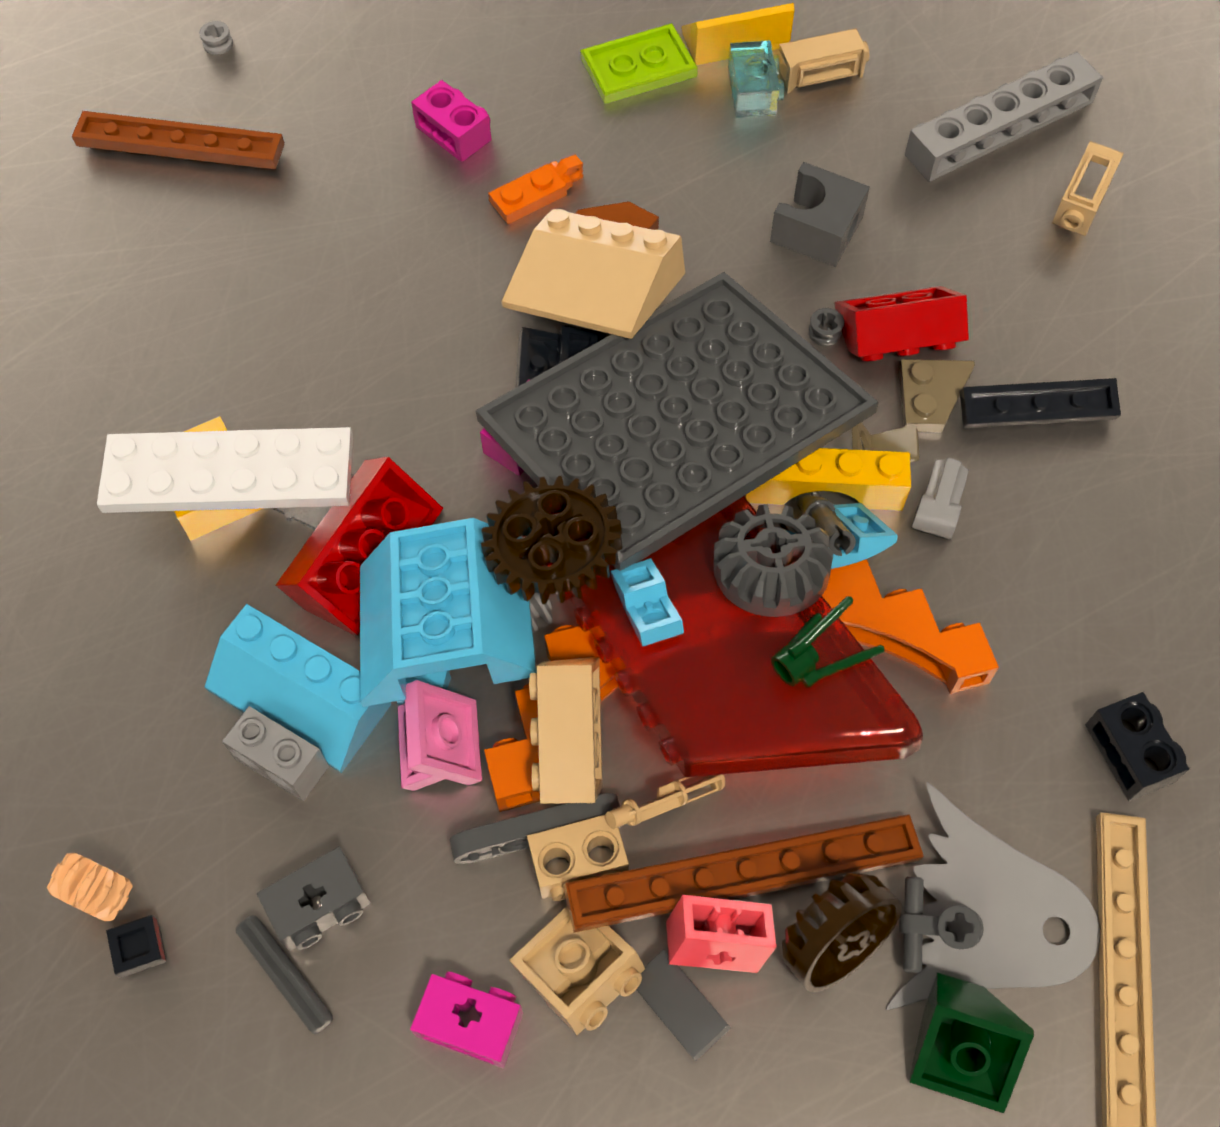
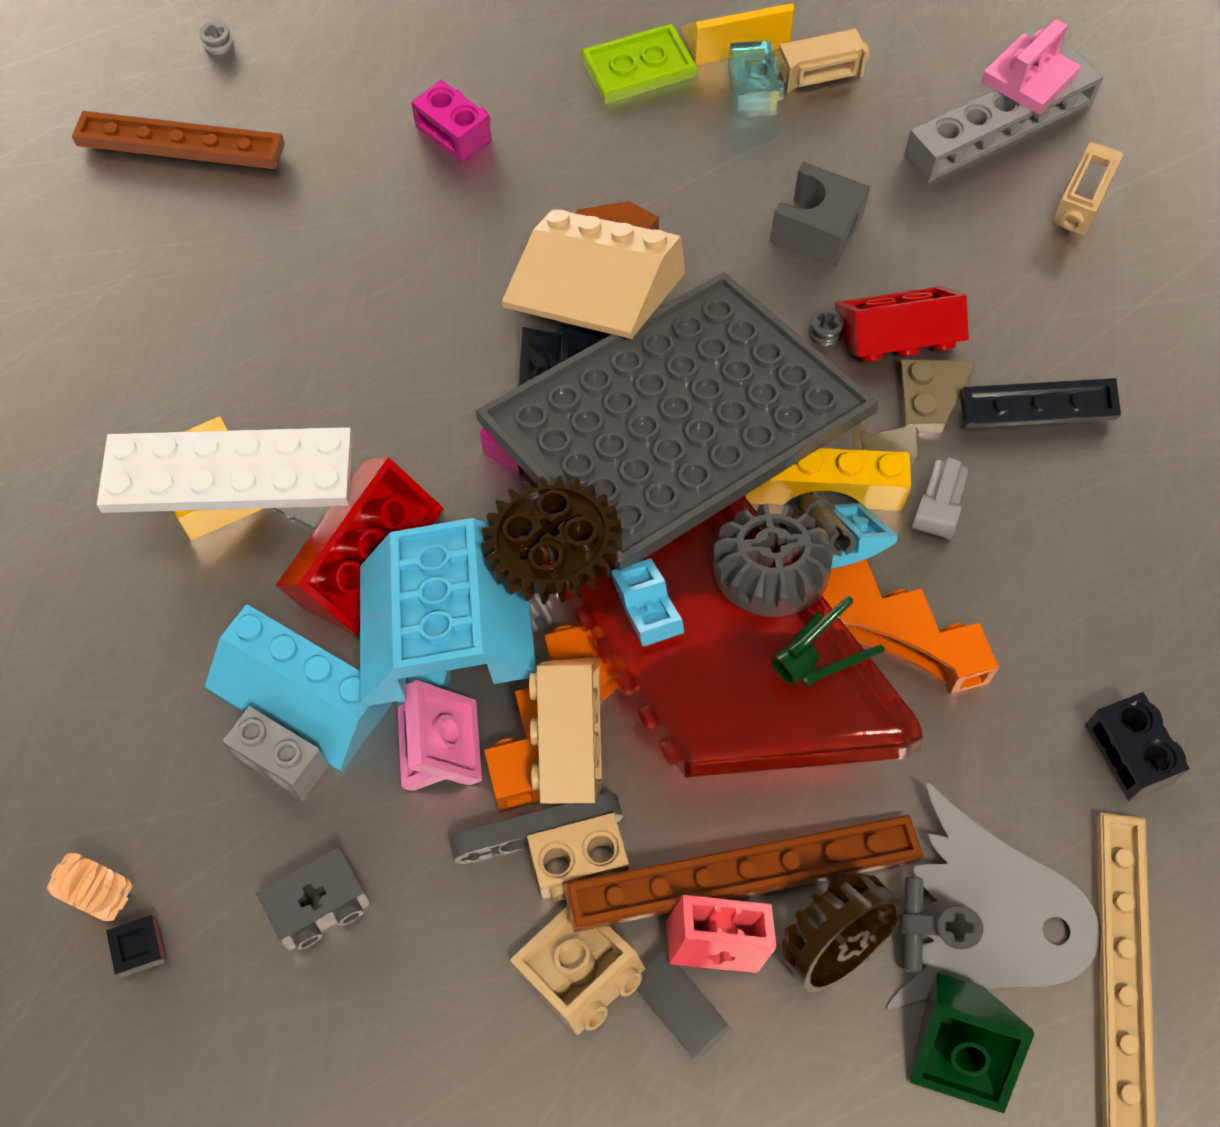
(284, 974): dark grey axle -> none
(484, 1040): dark pink brick -> none
(536, 189): orange hinge -> none
(668, 797): tan piece -> none
(1033, 69): none -> bright pink bracket

